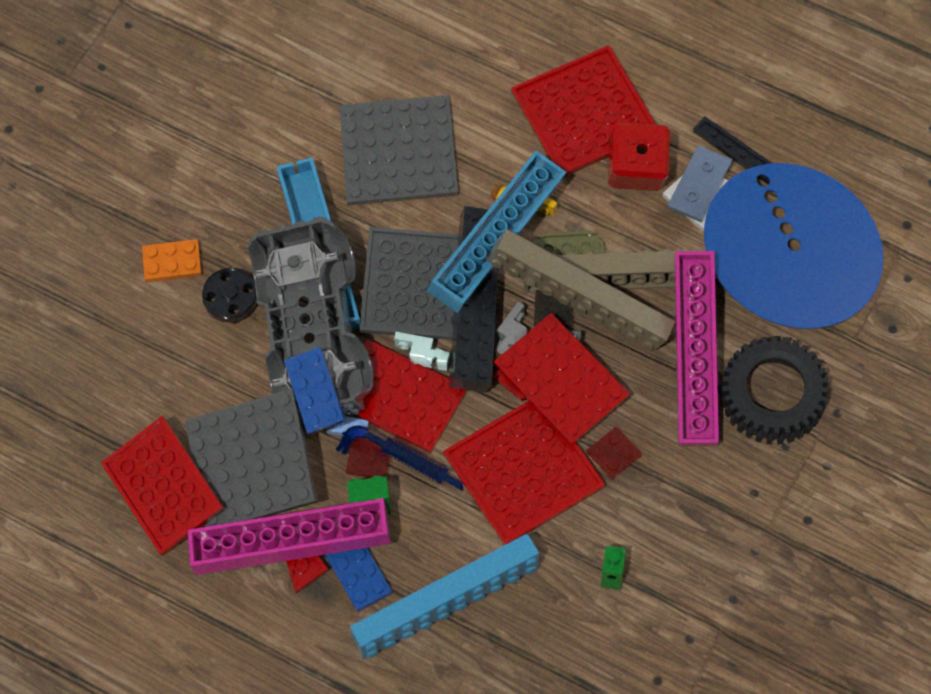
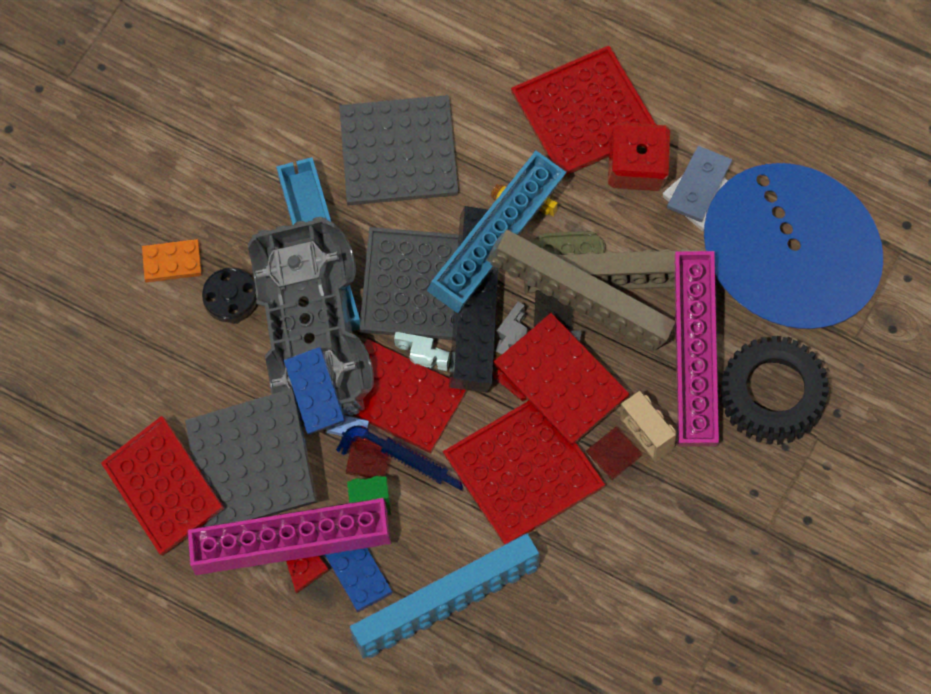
(613, 565): green torso -> none
(648, 426): none -> tan brick
(730, 146): black plate -> none

